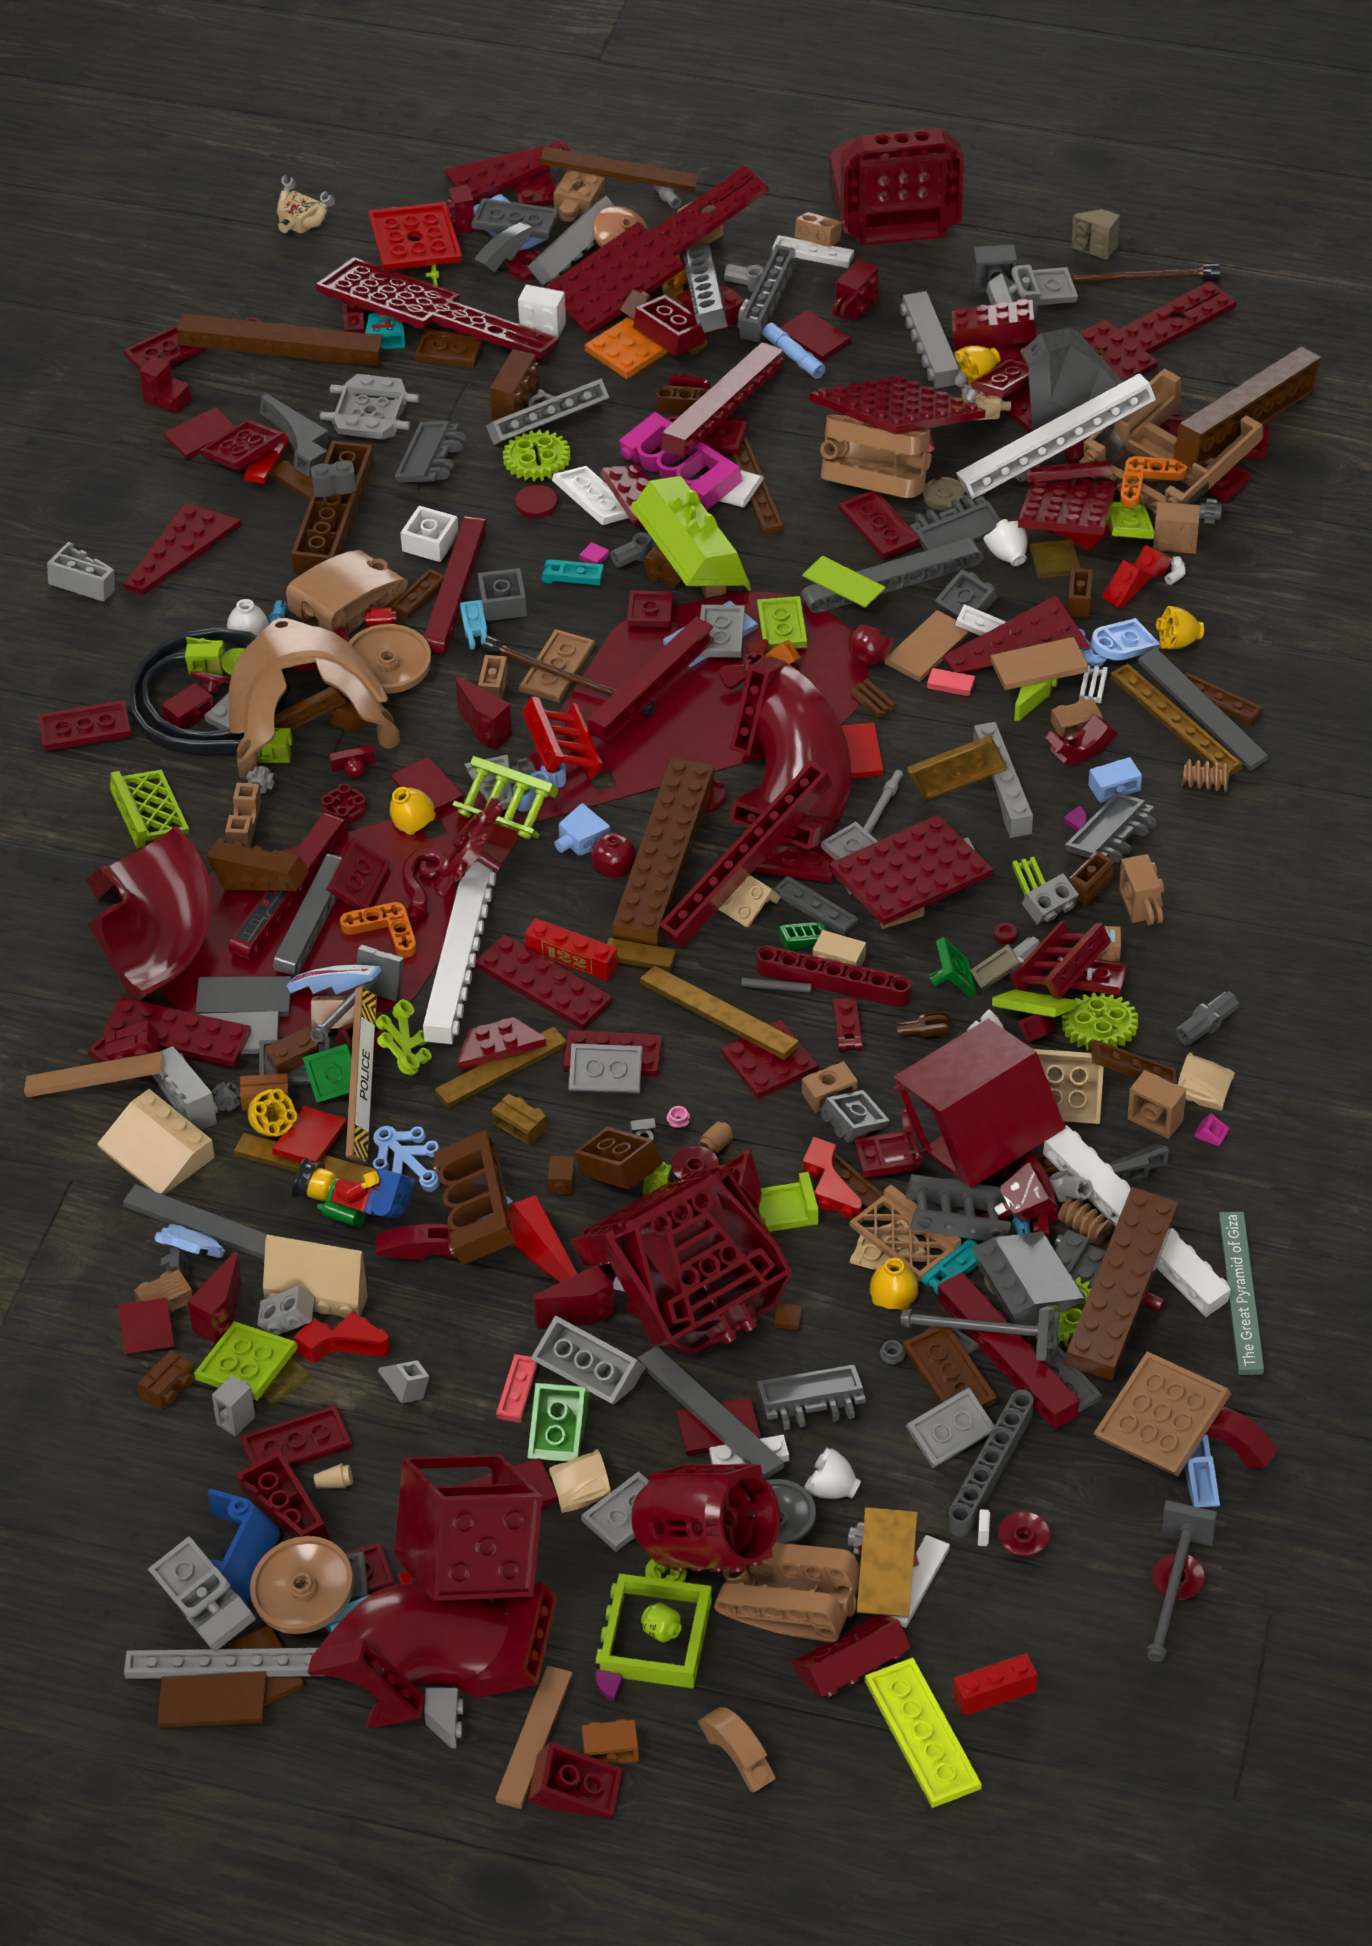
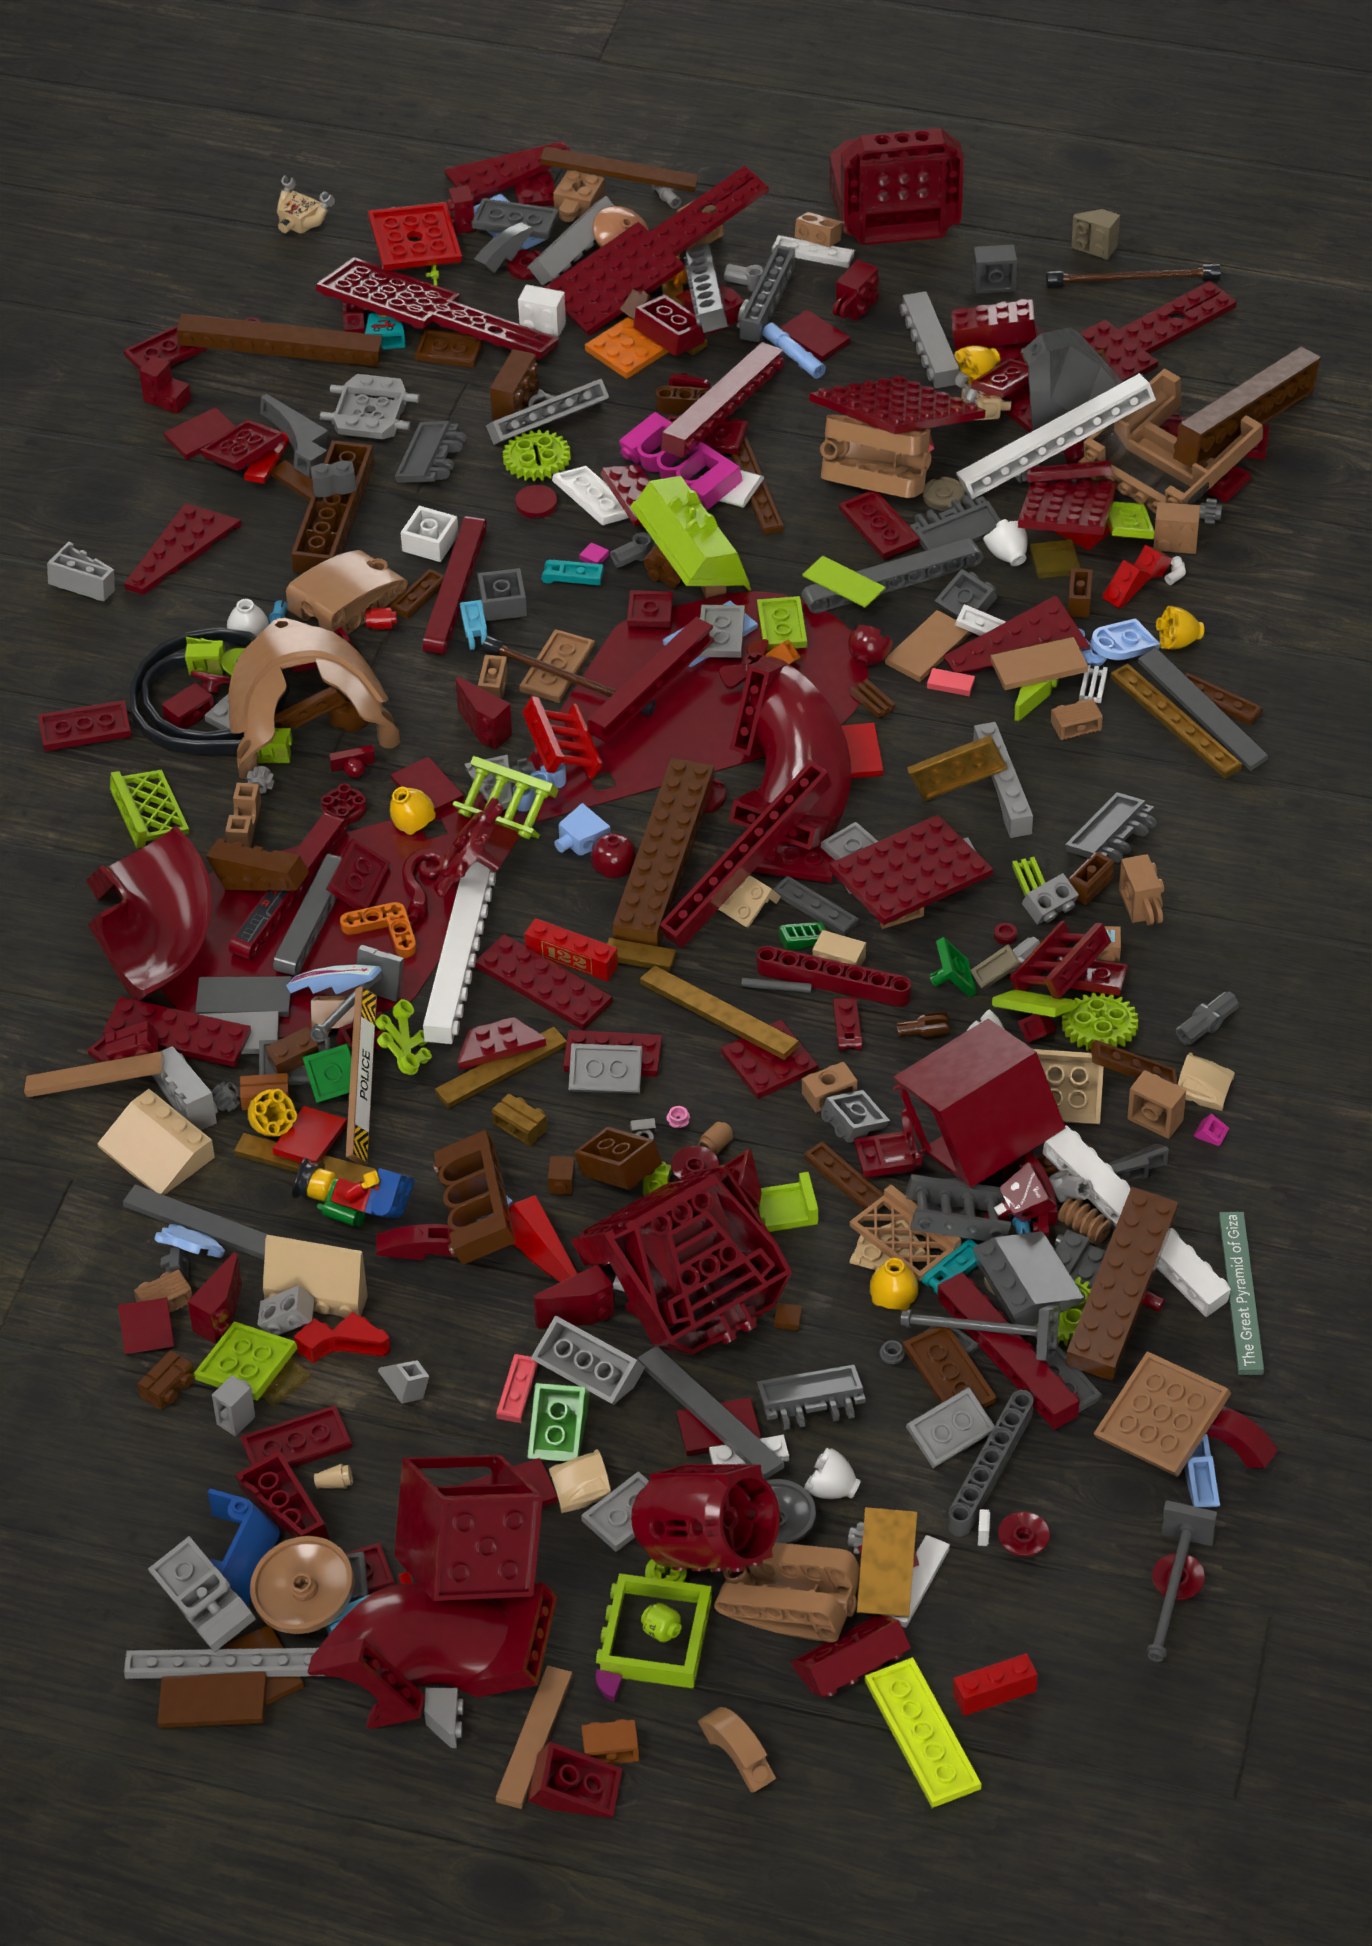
(395, 655): medium nougat dish -> none
(405, 1154): light blue plant -> none
(831, 1191): arch -> none
(888, 790): light grey bar -> none
(1041, 286): light grey piece -> none
(1075, 819): magenta tile -> none
(1084, 744): dark red arch -> none
(1114, 777): light blue brick -> none
(1140, 473): orange beam -> none
(1205, 775): medium nougat piece -> none

